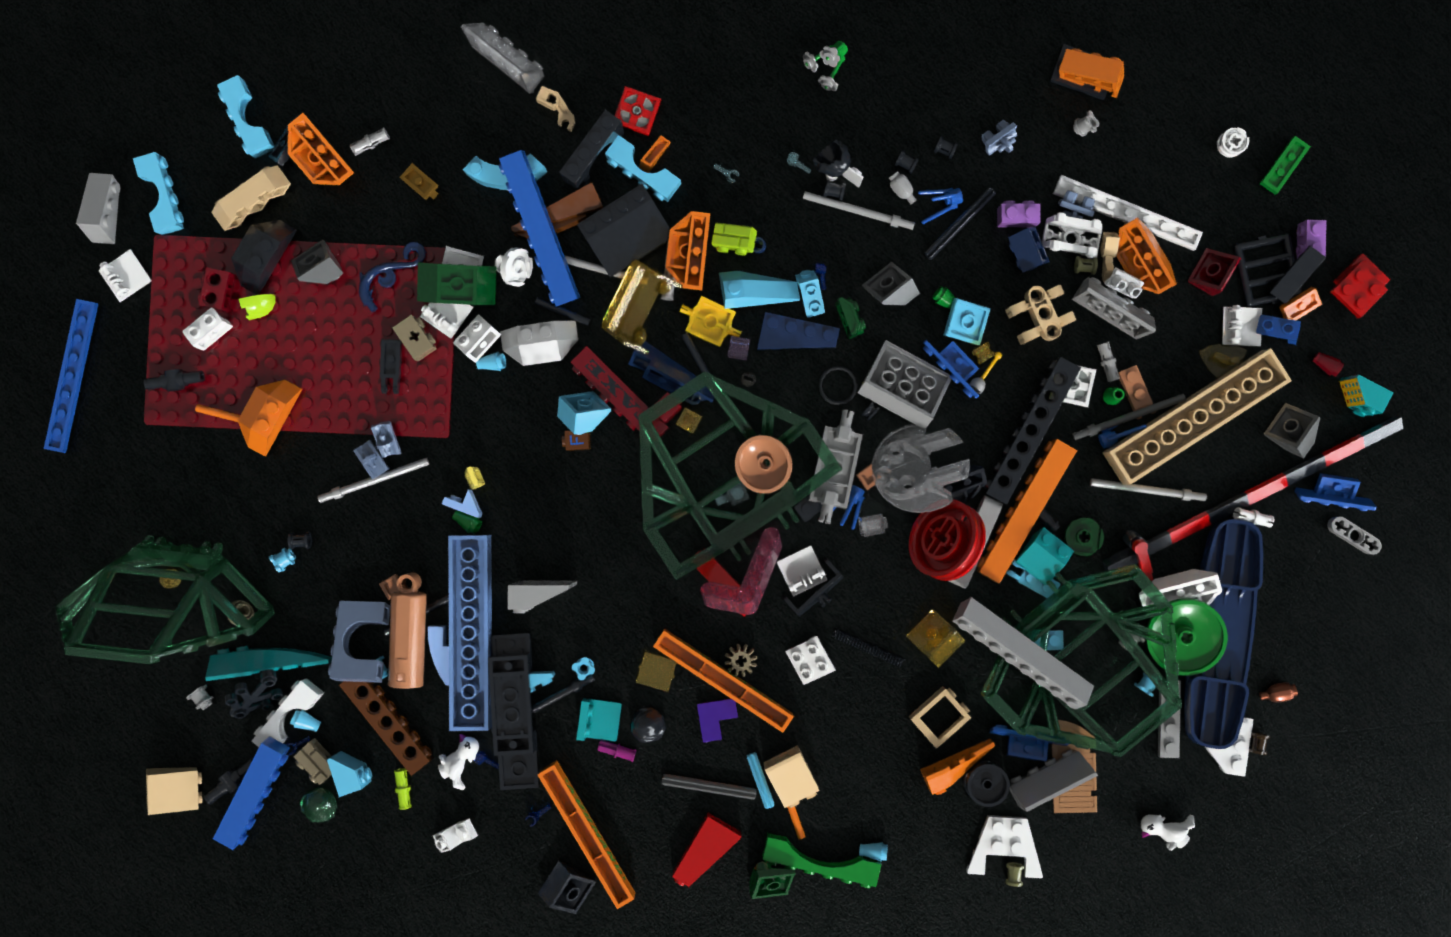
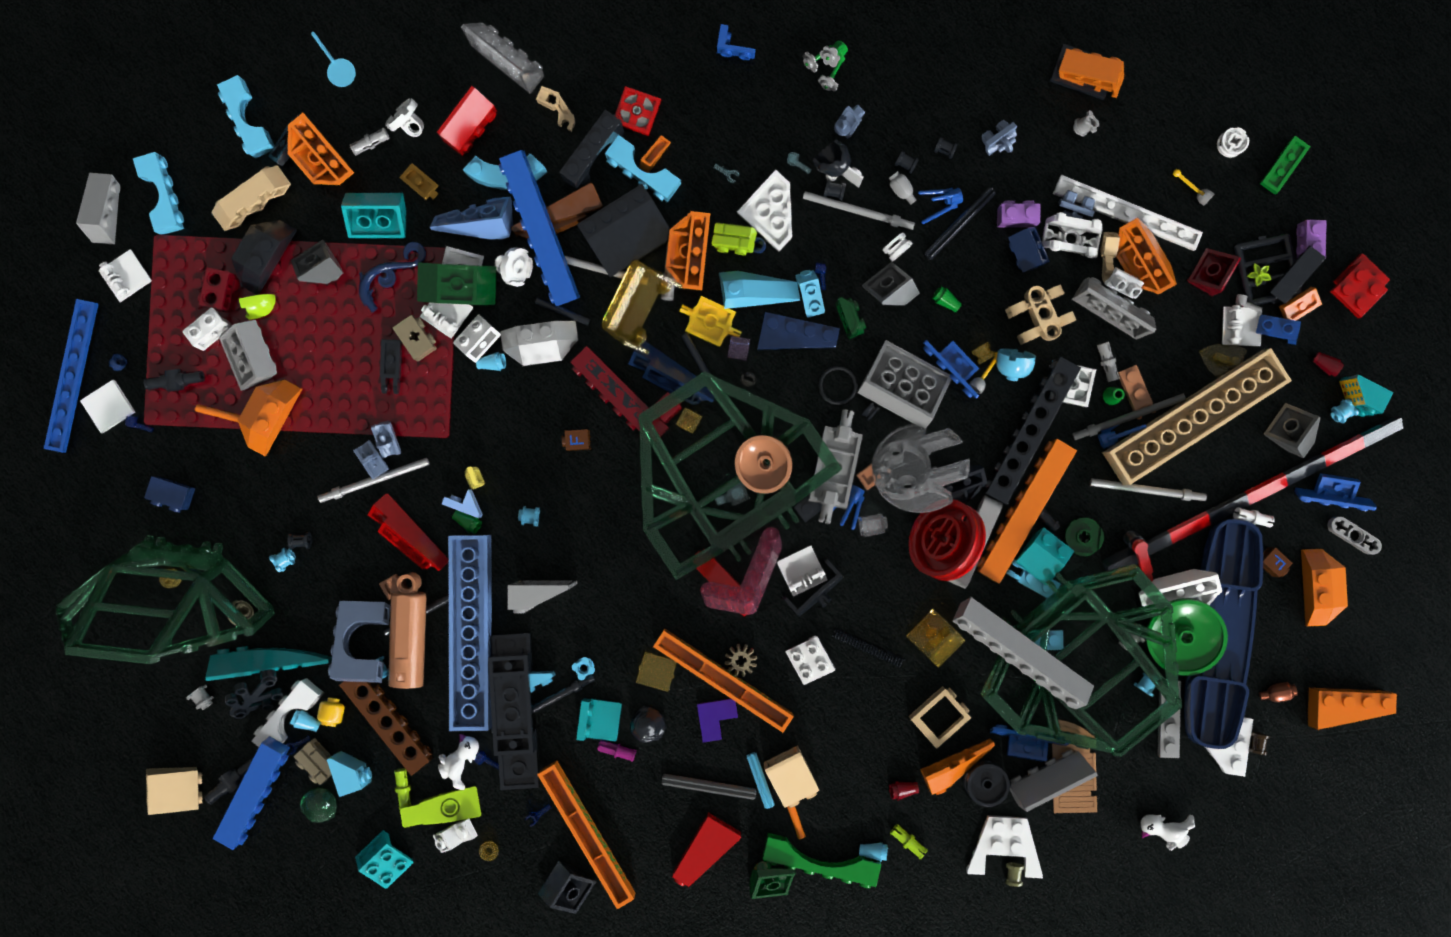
(107, 406): none -> white tile
(117, 358): none -> dark blue hinge
(132, 422): none -> clear blue hand
(169, 493): none -> dark blue brick
(248, 354): none -> light grey slope
(330, 712): none -> yellow head
(340, 71): none -> medium azure piece
(374, 215): none -> teal slope
(382, 861): none -> teal bracket
(405, 116): none -> white tile
(405, 534): none -> red wedge
(439, 650): light blue slope -> none
(443, 808): none -> lime piece
(467, 121): none -> slope
(485, 221): none -> medium blue wedge
(486, 856): none -> clear yellow plate
(529, 516): none -> medium azure brick
(582, 411): medium azure slope -> none
(729, 50): none -> blue bracket
(770, 211): none -> white plate
(849, 121): none -> sand blue hips
(899, 248): none -> white wheel
(900, 790): none -> dark red cone
(908, 841): none -> lime pin
(966, 321): medium azure tile -> none
(1015, 364): none -> medium azure cylinder
(1085, 265): olive bush -> none
(1203, 195): none -> hinge
(1242, 301): none -> light grey hand
(1260, 274): none -> lime plant
(1275, 562): none -> reddish brown brick
(1323, 587): none -> orange wedge
(1343, 411): none -> medium azure brick
(1343, 706): none -> orange wedge

